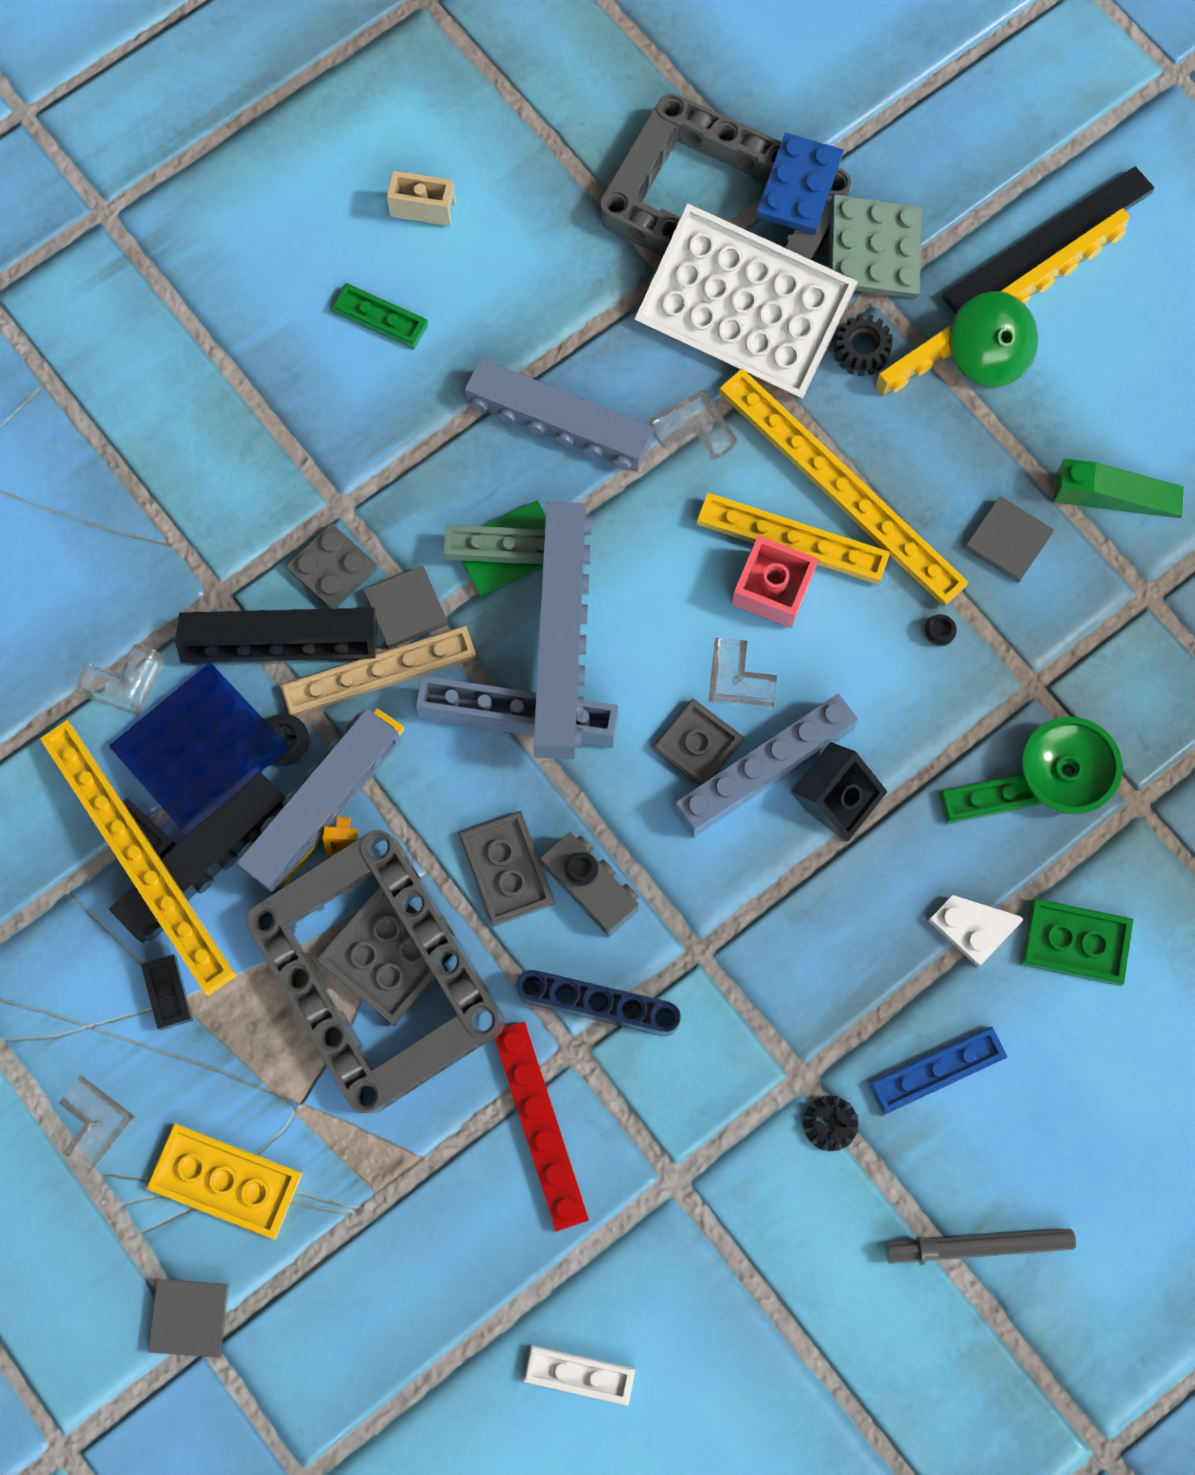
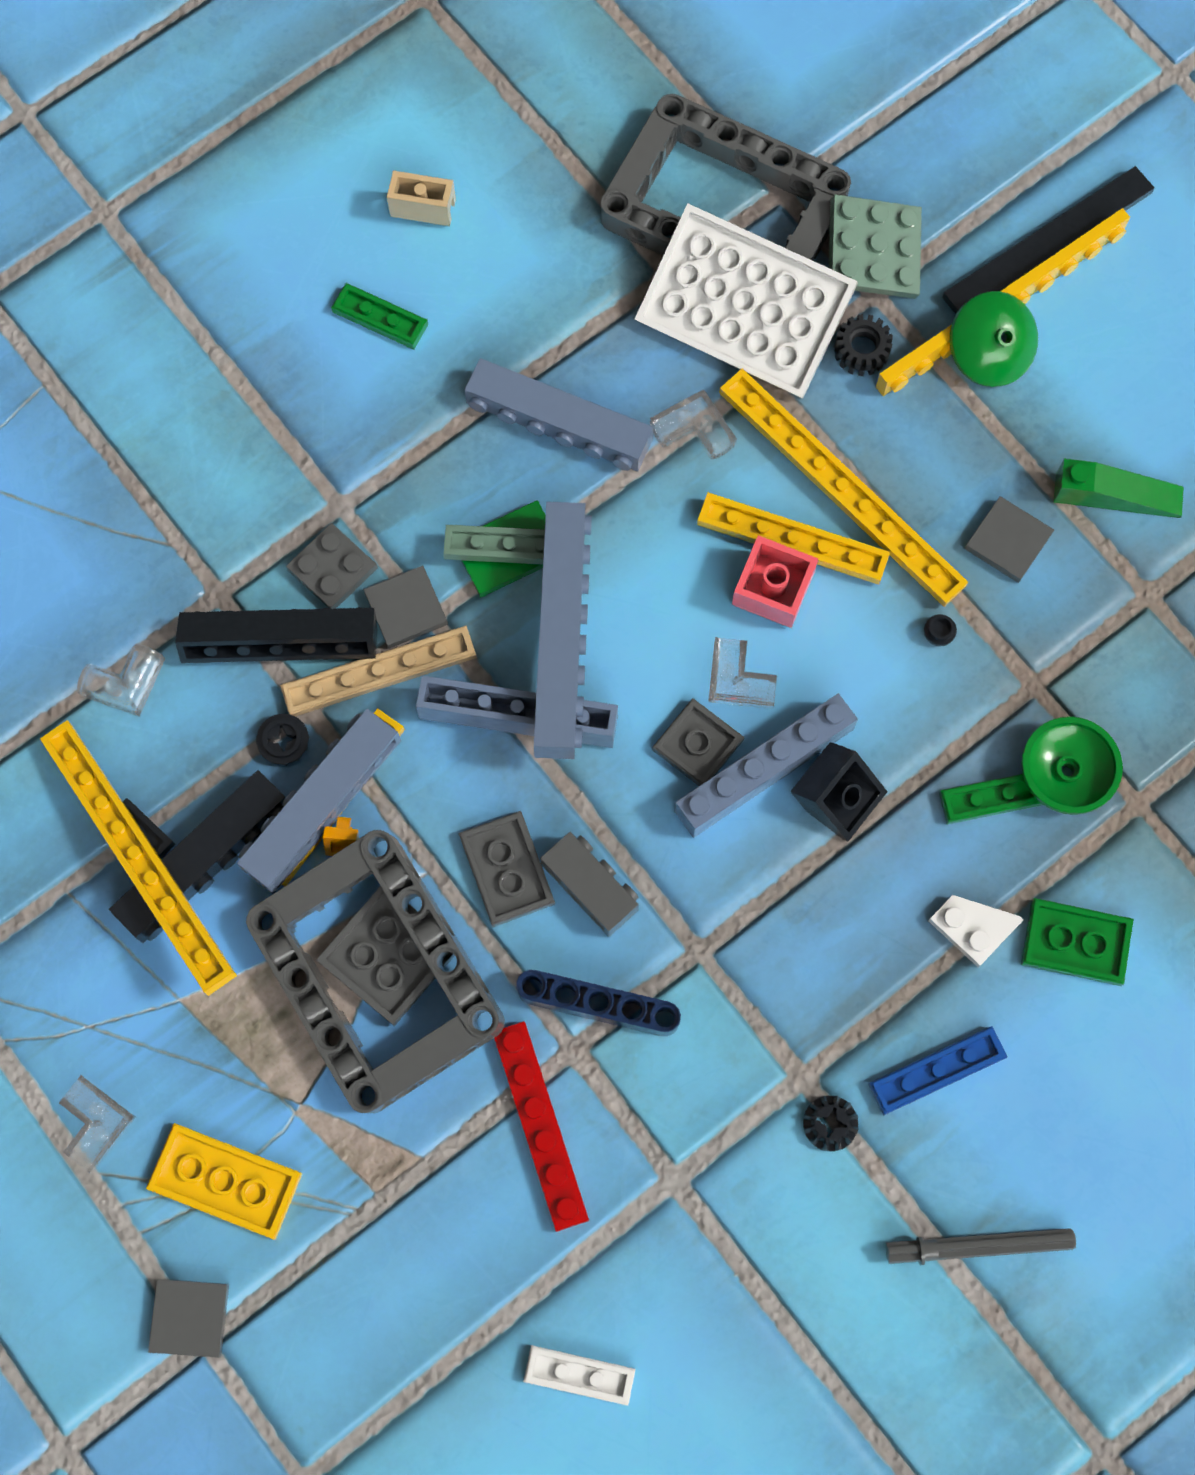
(166, 992): black plate -> none
(198, 747): clear blue plate -> none
(581, 869): black plate -> none
(800, 183): blue plate -> none

